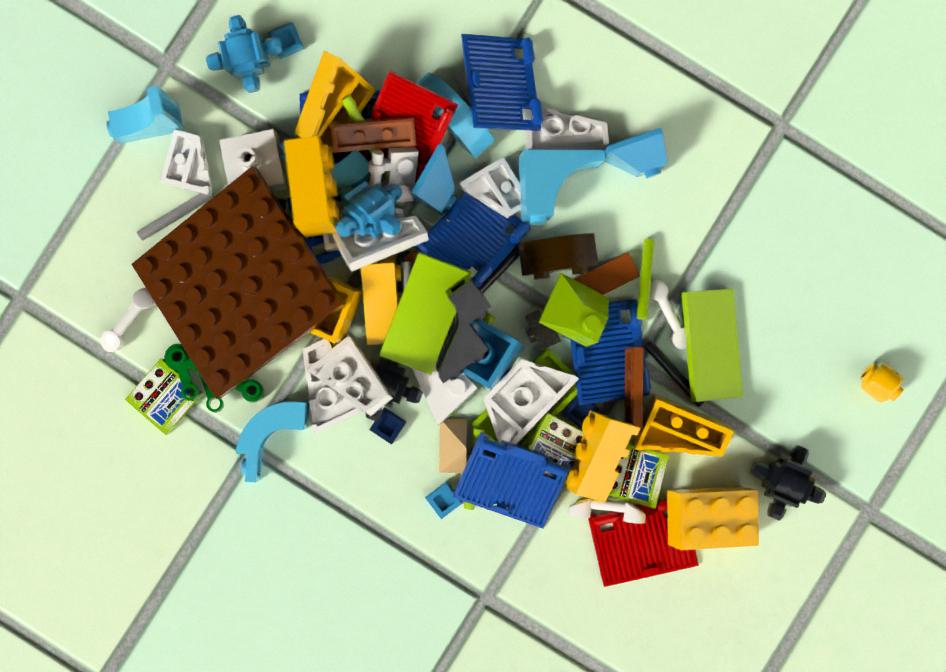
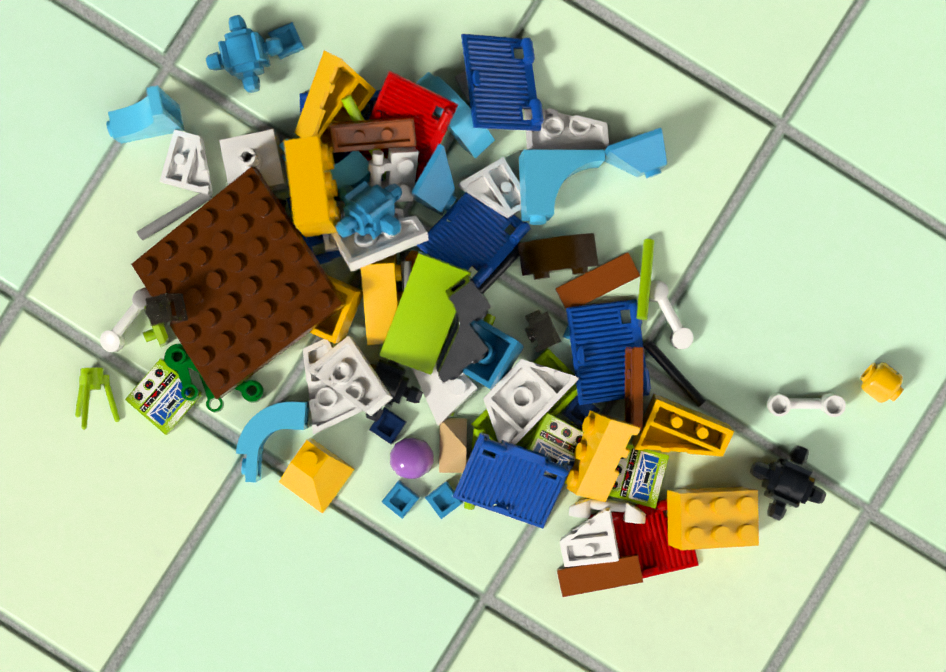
(92, 380): none -> lime plant
(158, 333): none -> lime piece
(160, 312): none -> clear smoke brick
(316, 474): none -> yellow slope
(400, 499): none -> dark azure tile
(411, 458): none -> medium lavender hair
(576, 311): lime slope -> none
(591, 542): none -> white wing
(599, 576): none -> dark orange tile
(712, 345): lime tile -> none
(828, 403): none -> white bar

